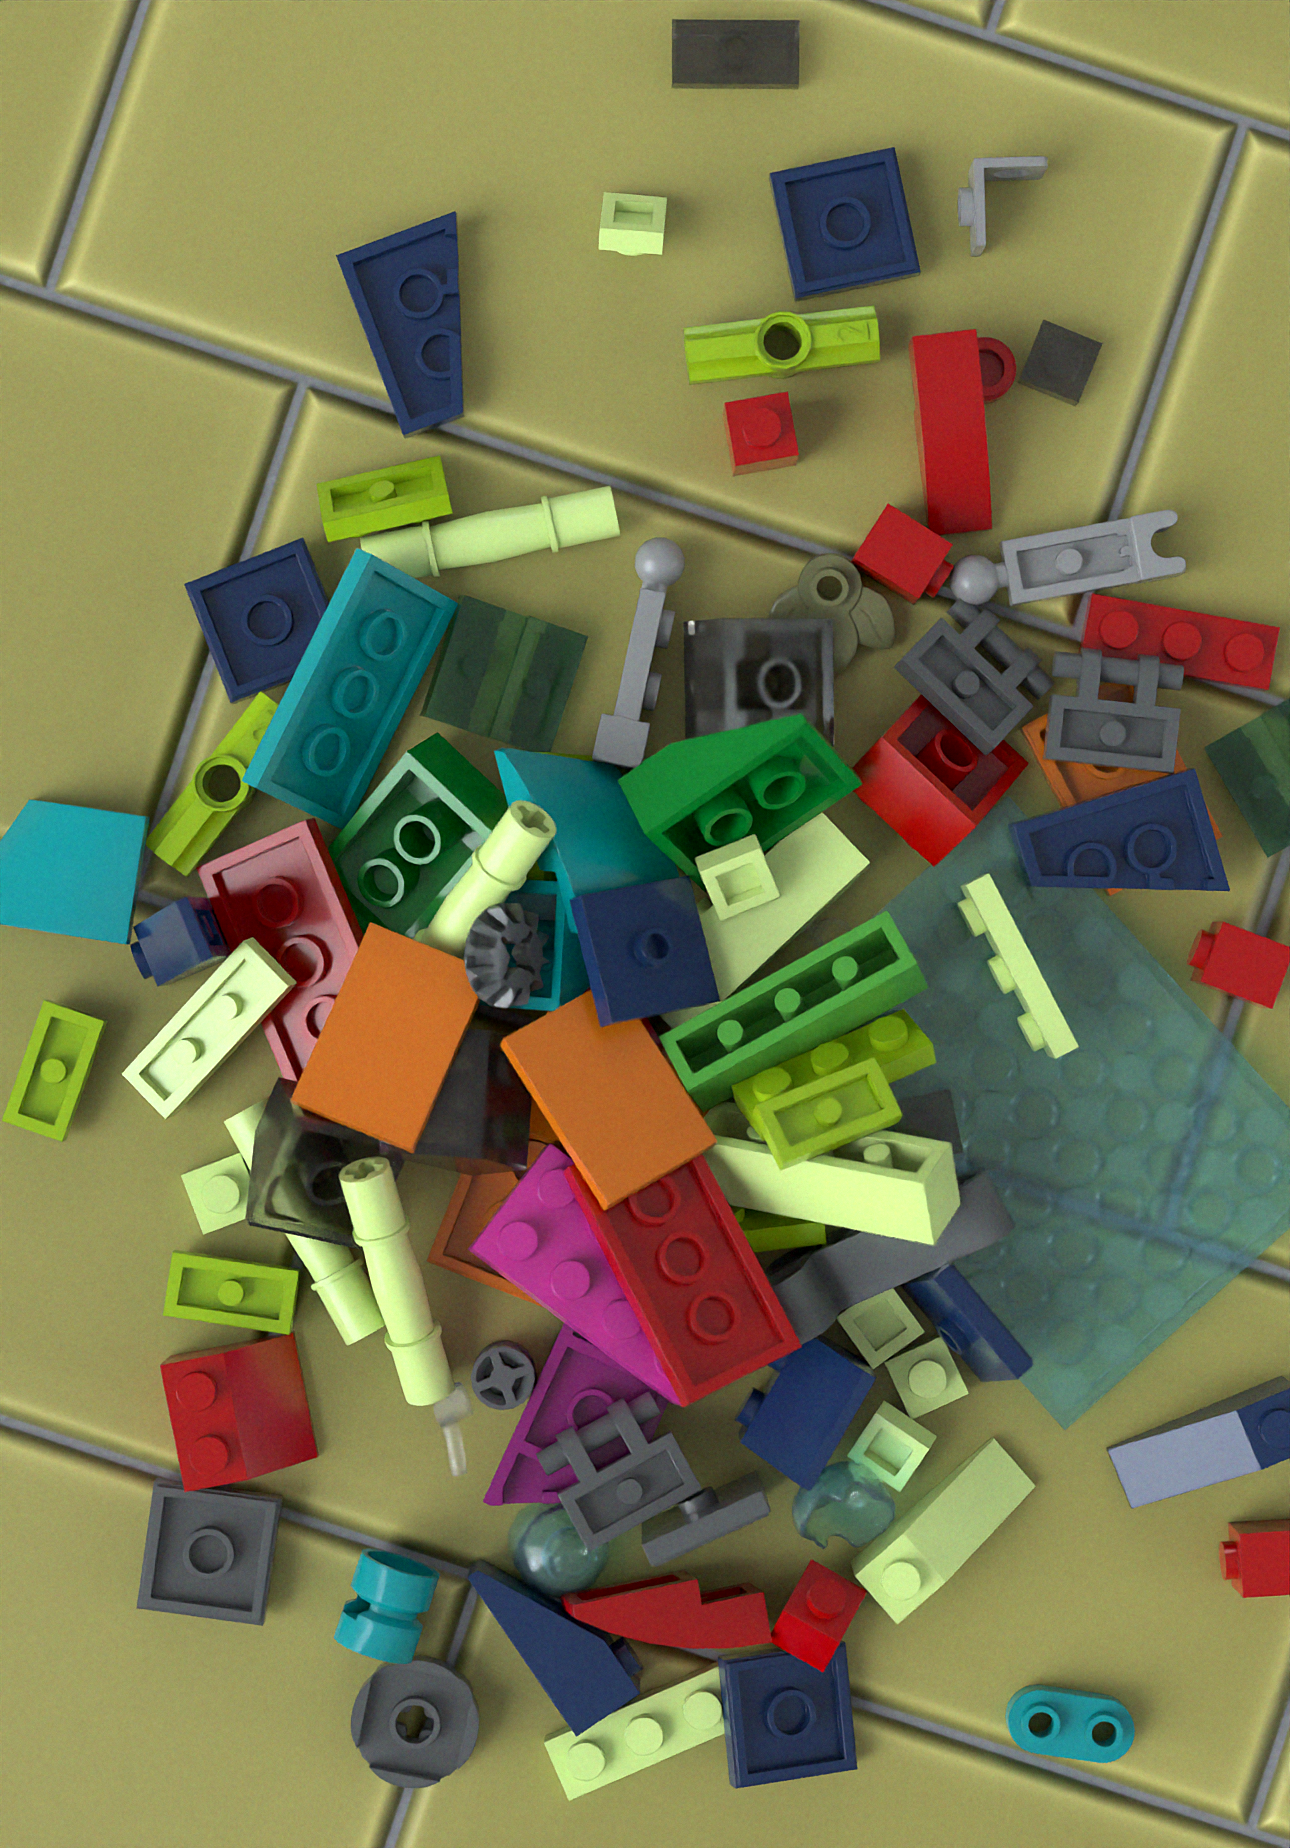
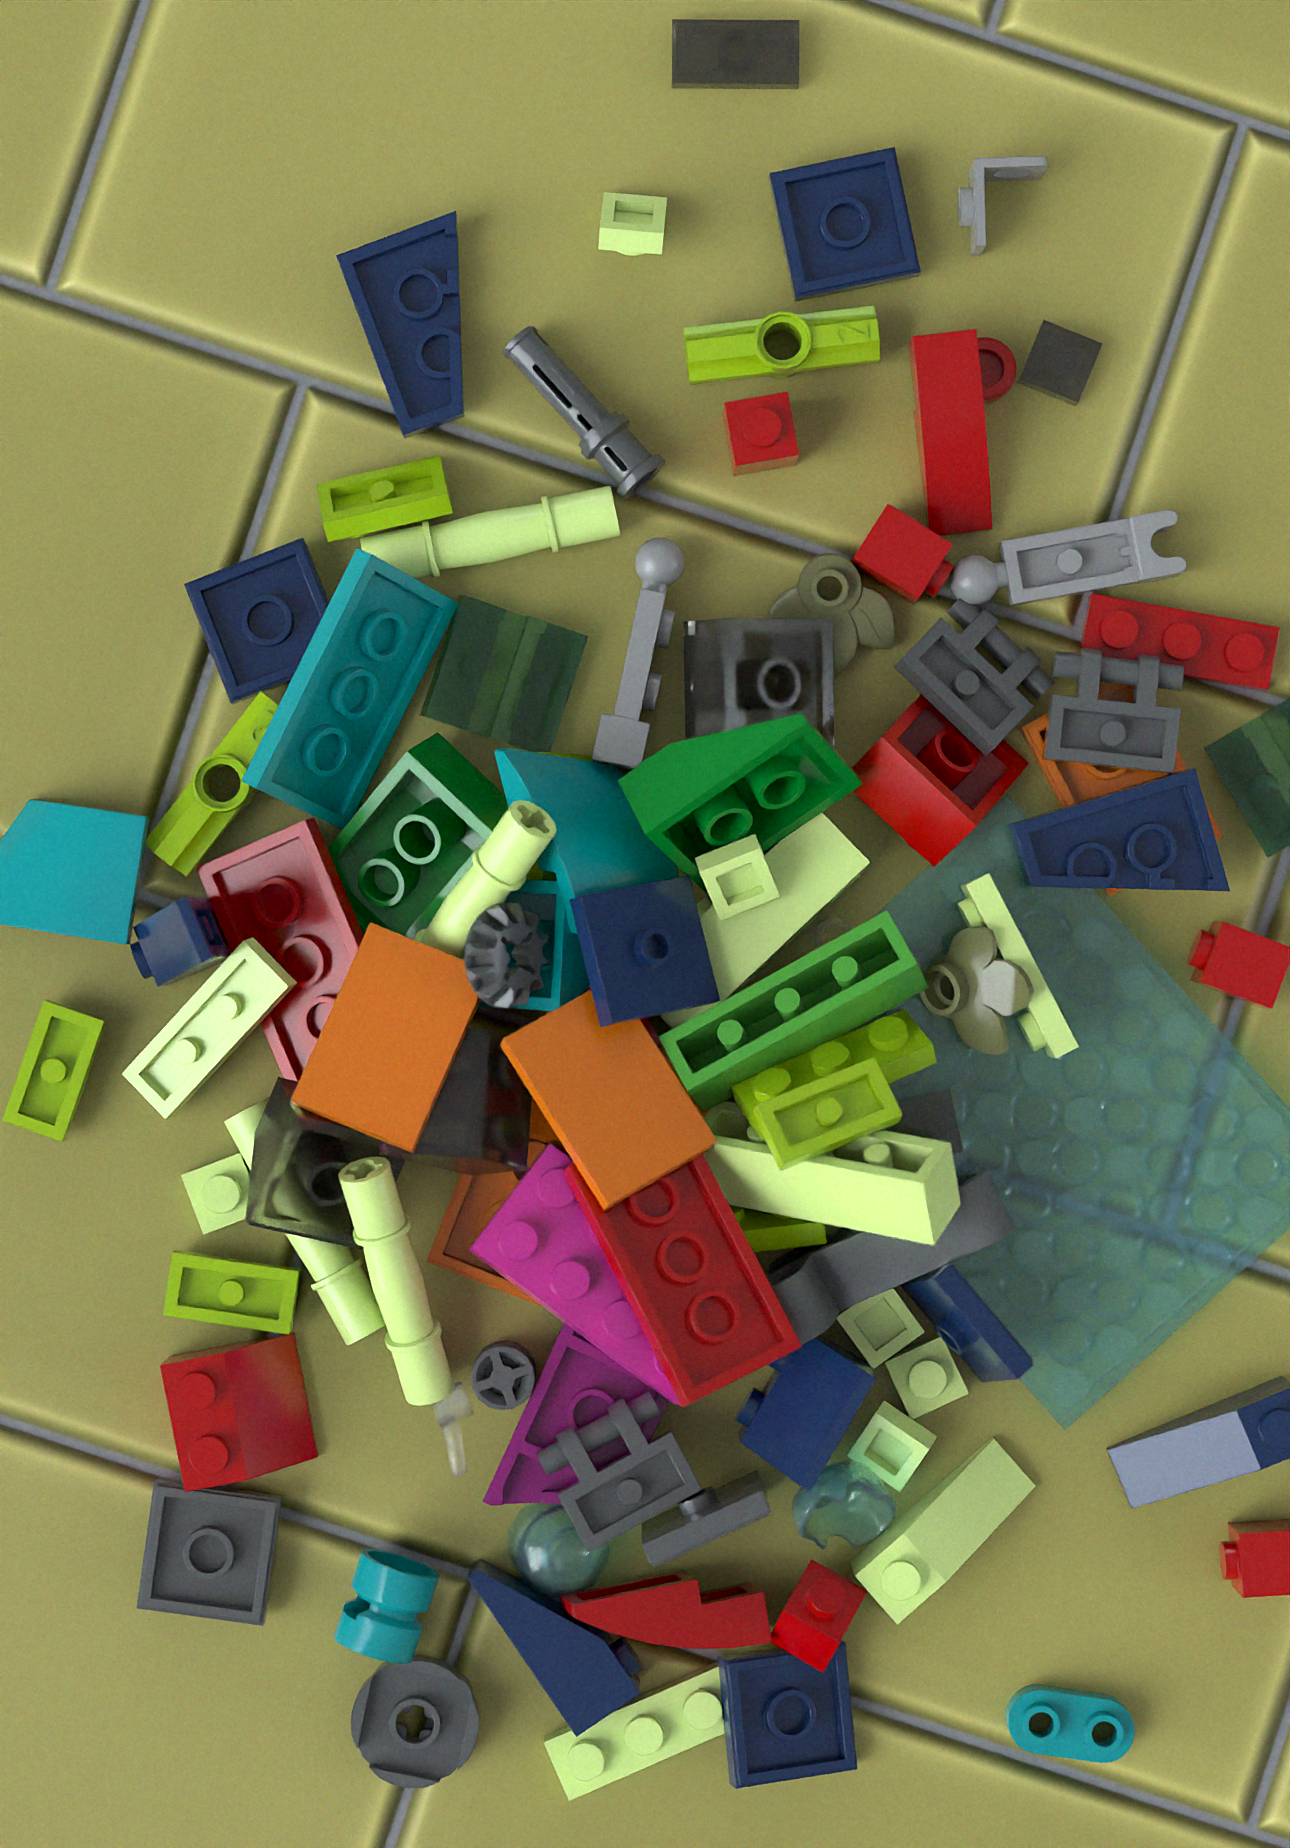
(602, 433): none -> dark grey pin
(977, 989): none -> olive plate

